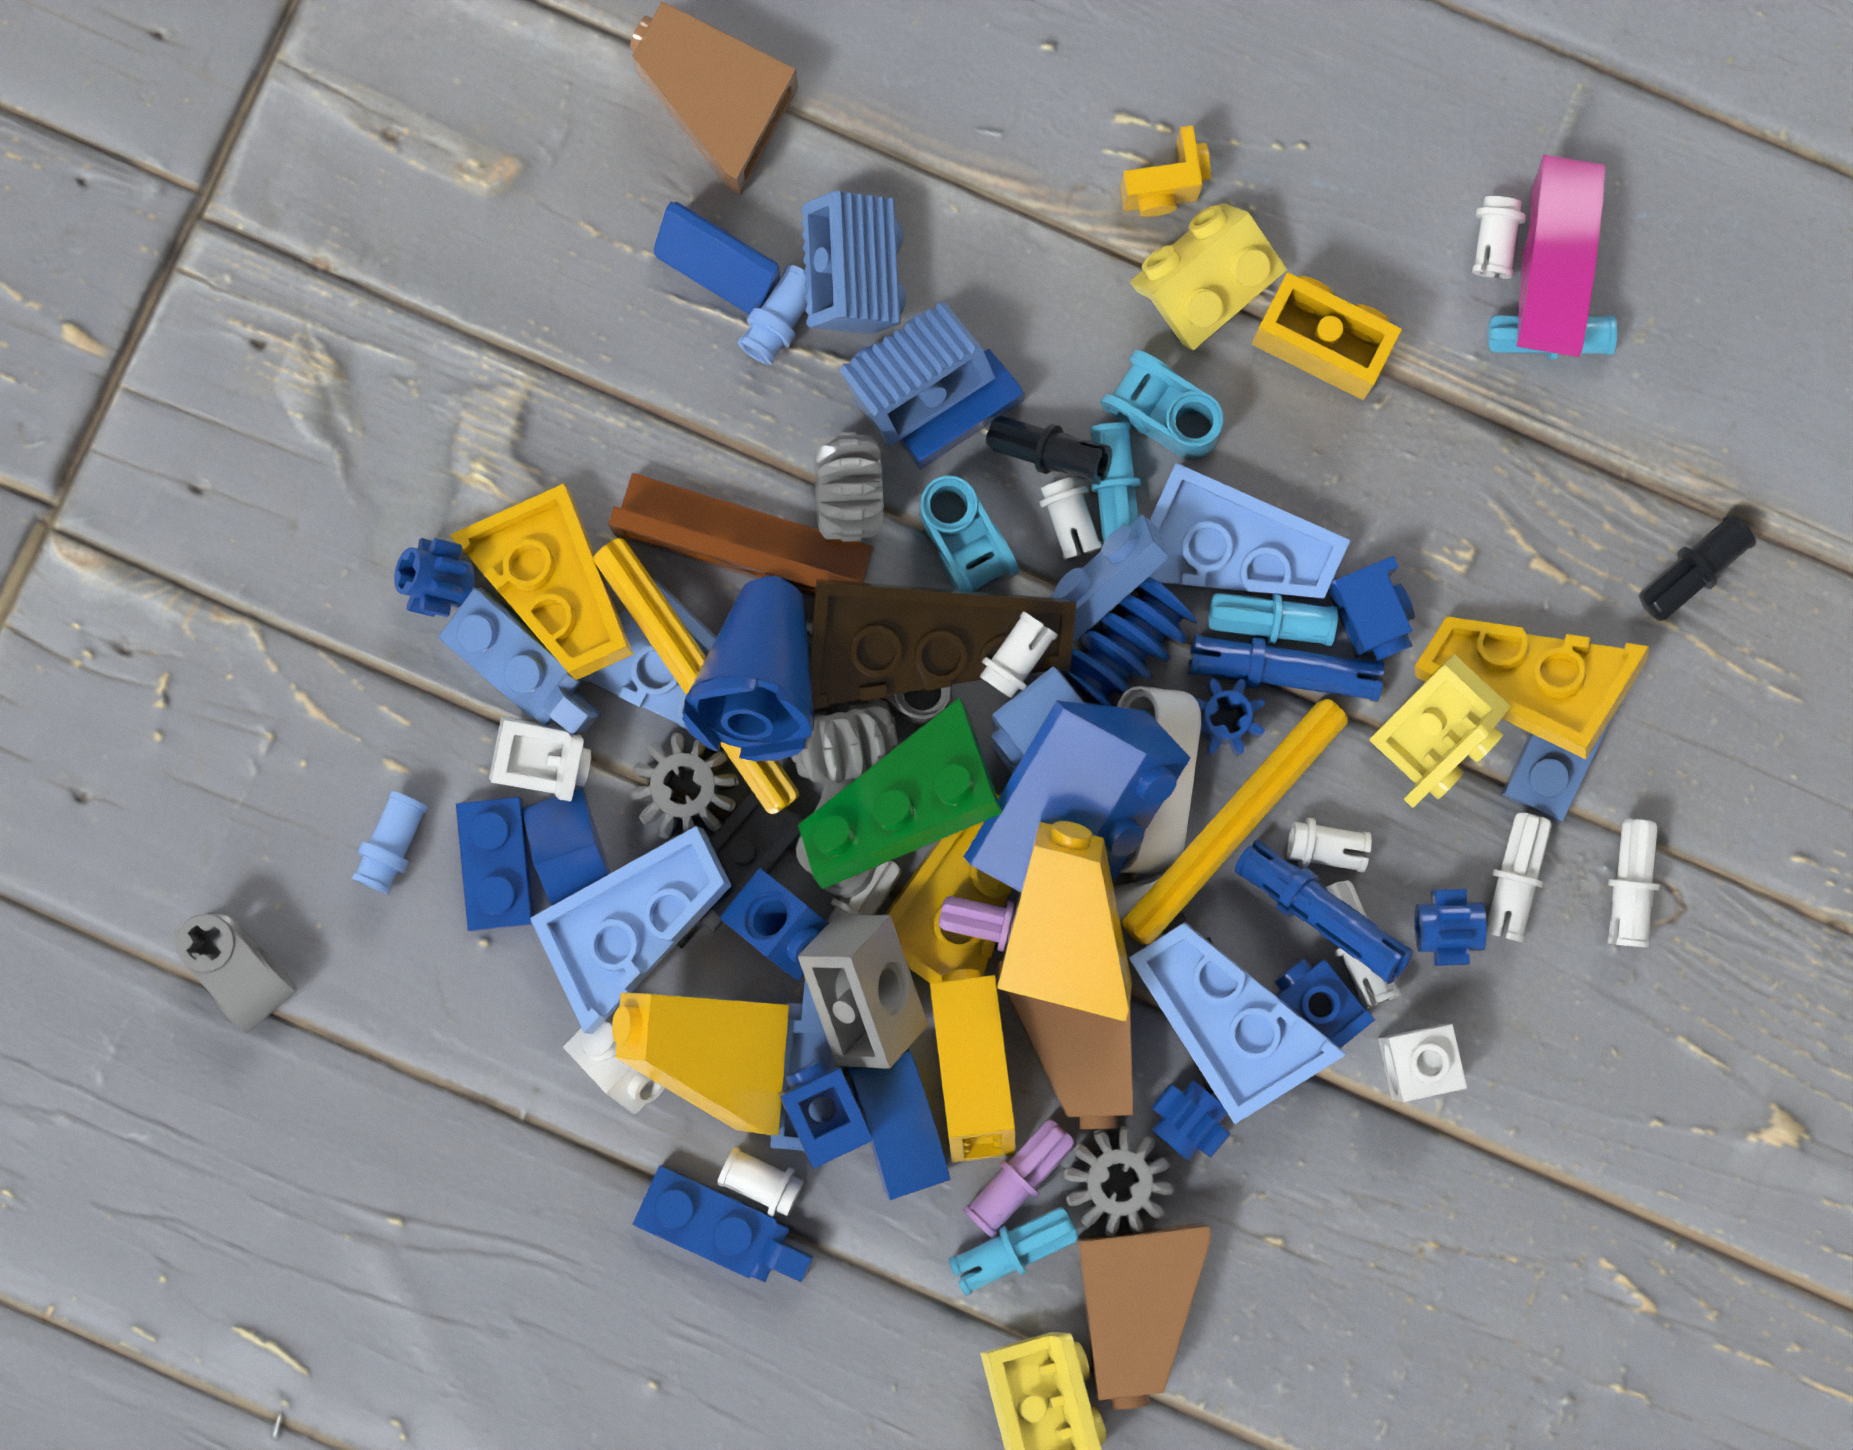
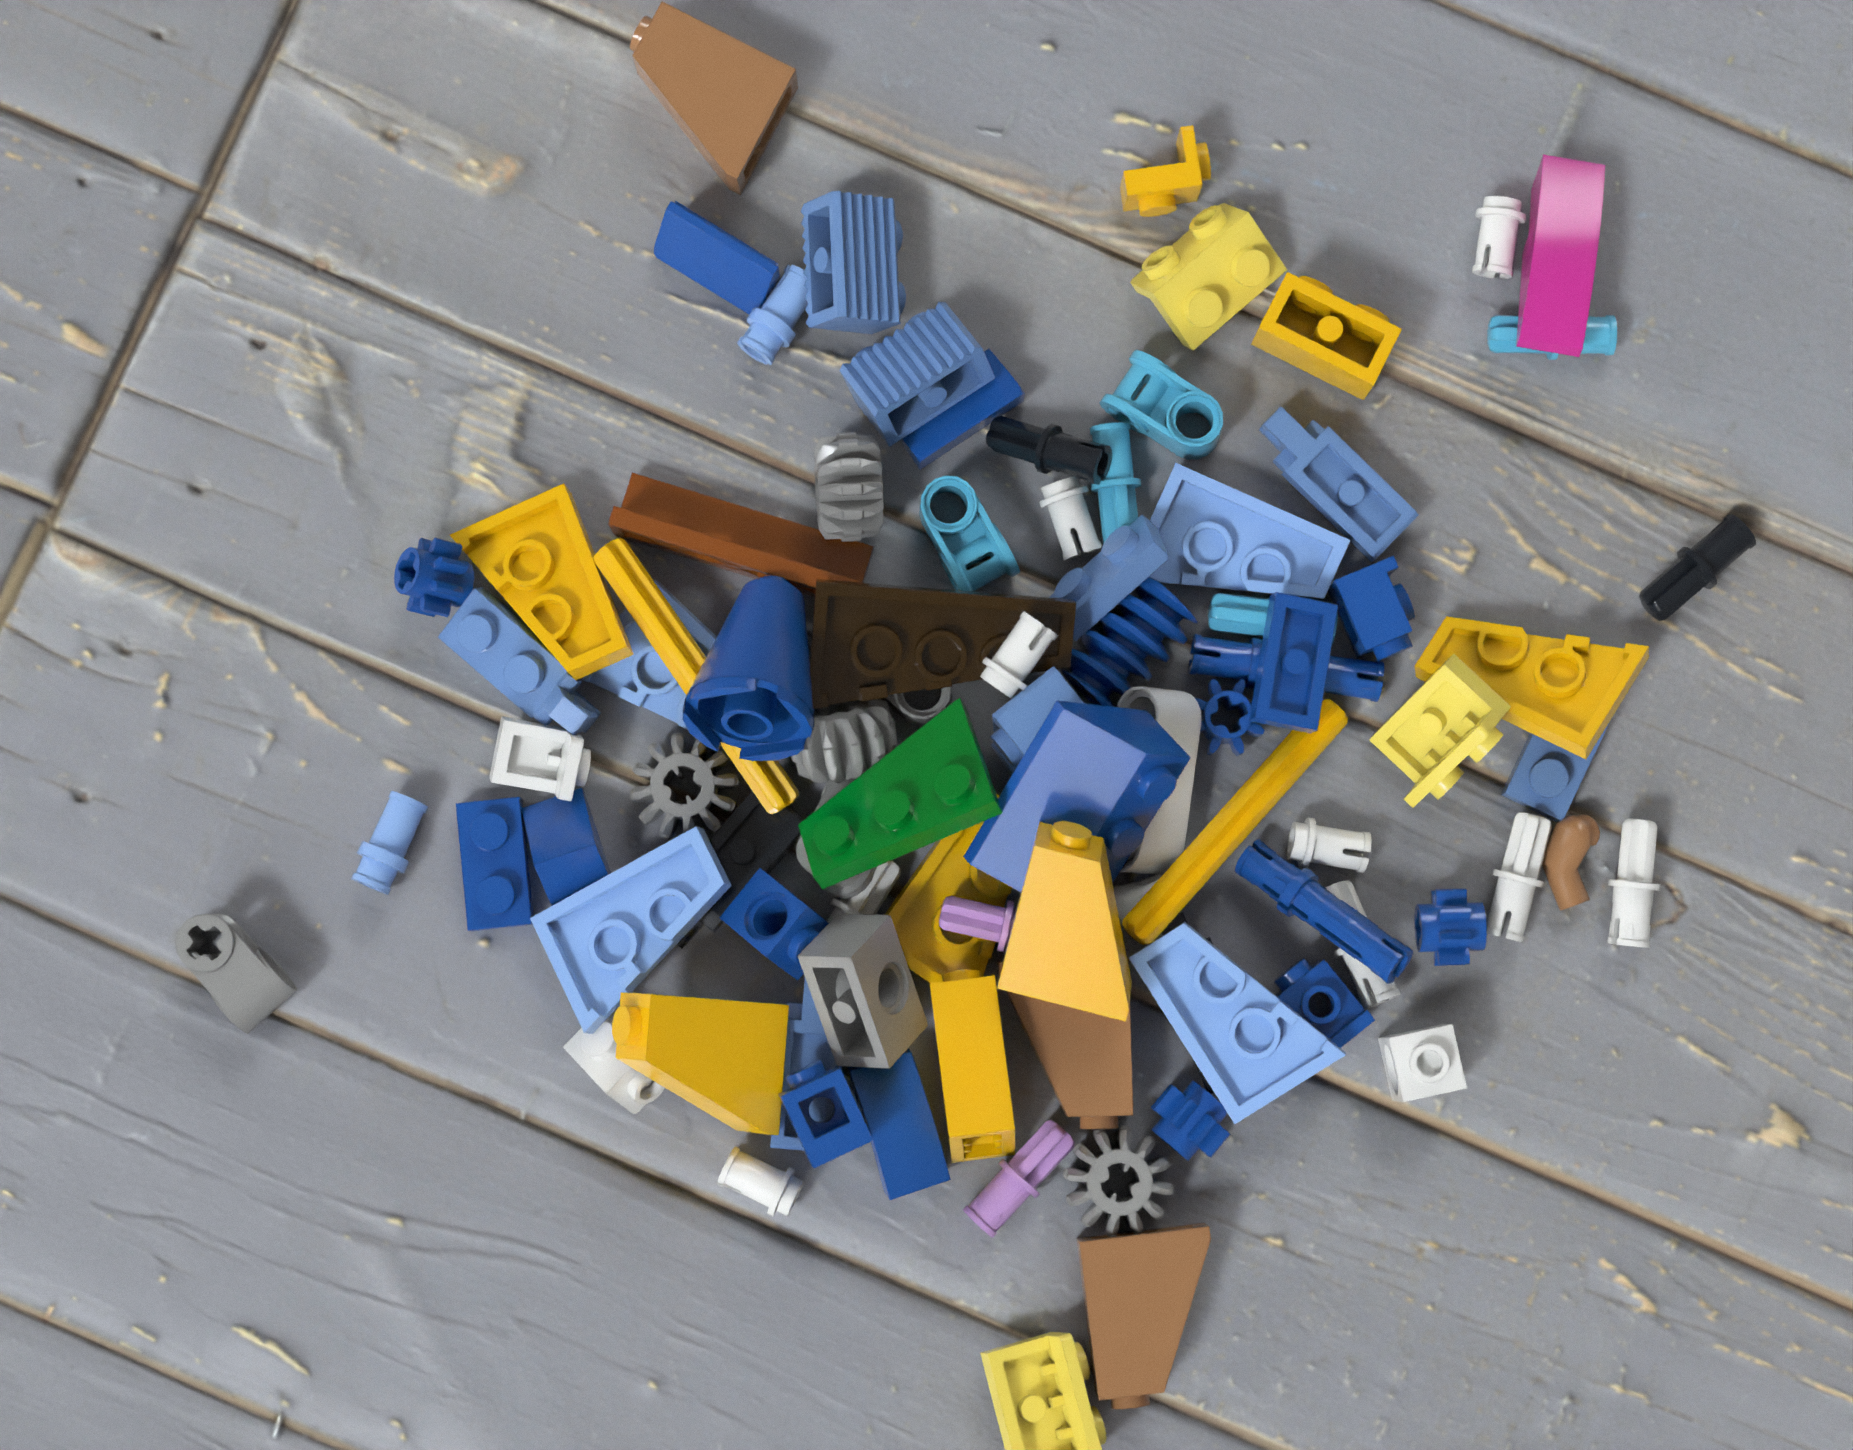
(718, 1227): blue hinge -> none
(1014, 1249): medium azure axle -> none
(1293, 662): none -> blue plate
(1338, 483): none -> medium blue hinge
(1564, 854): none -> medium nougat arm

